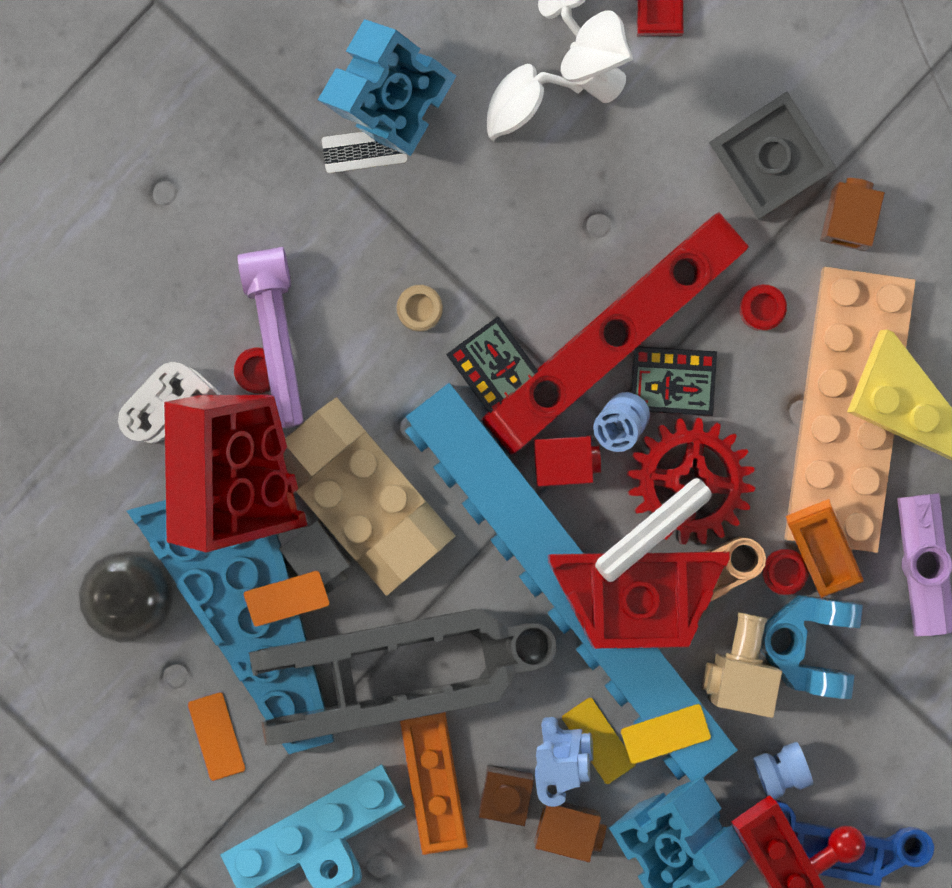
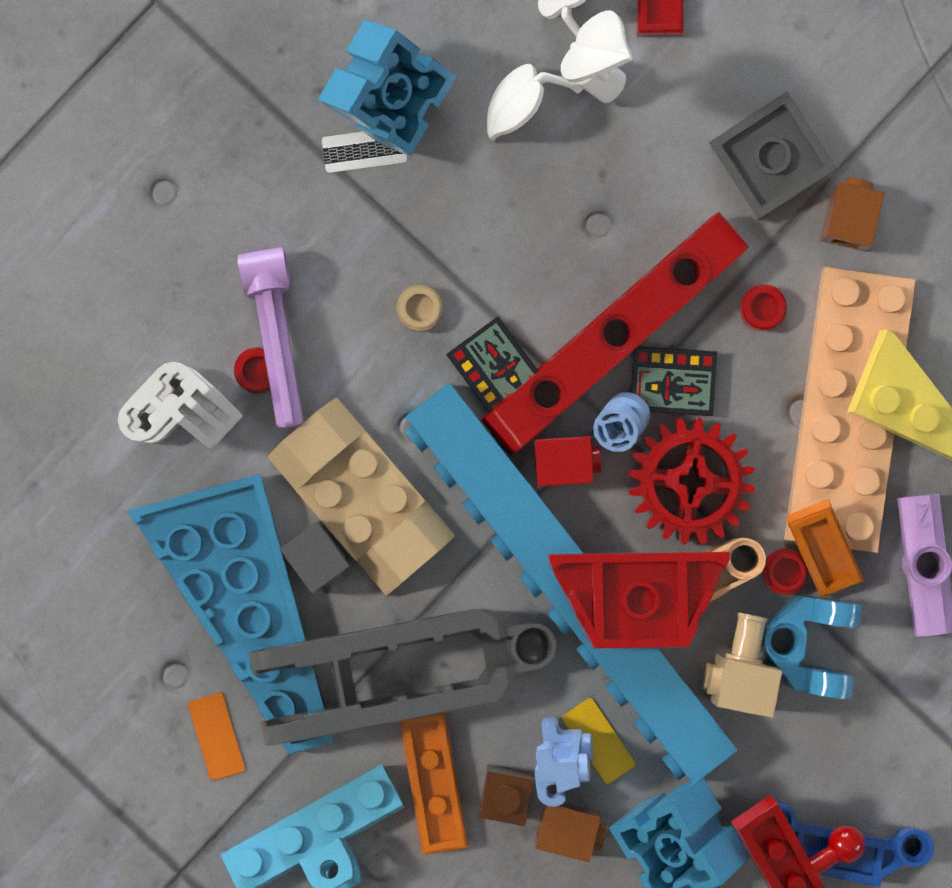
(125, 596): clear smoke cylinder -> none
(226, 472): red wedge -> none
(286, 598): orange sticker -> none
(653, 530): white axle -> none
(665, 734): yellow sticker -> none
(783, 770): light blue wheel -> none

